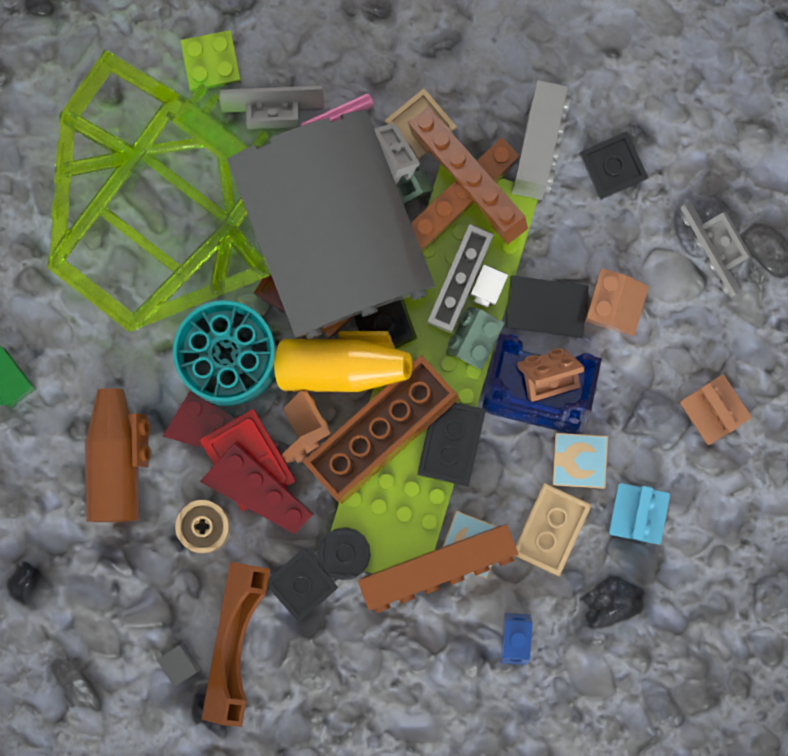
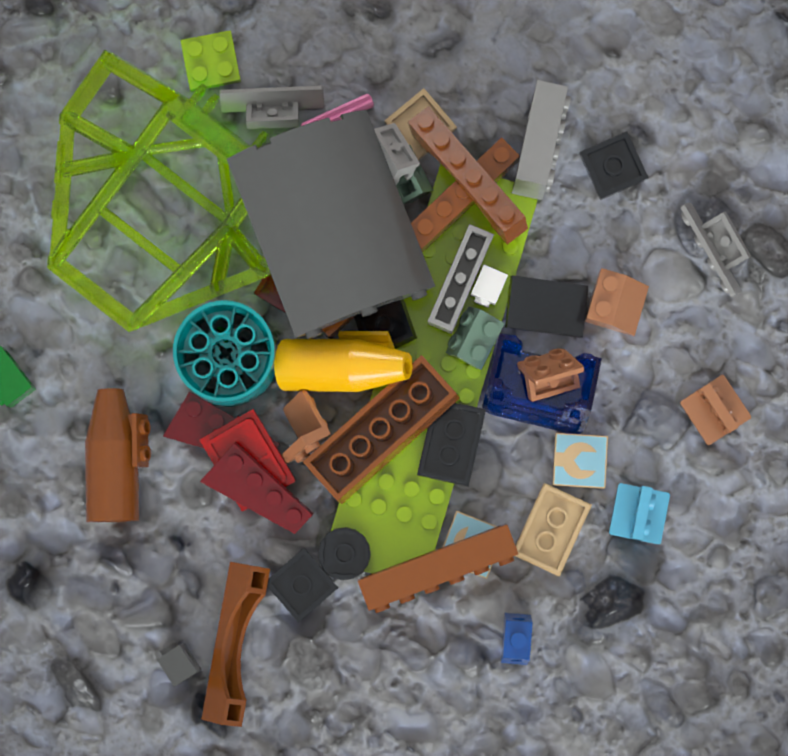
(192, 516): tan brick -> none

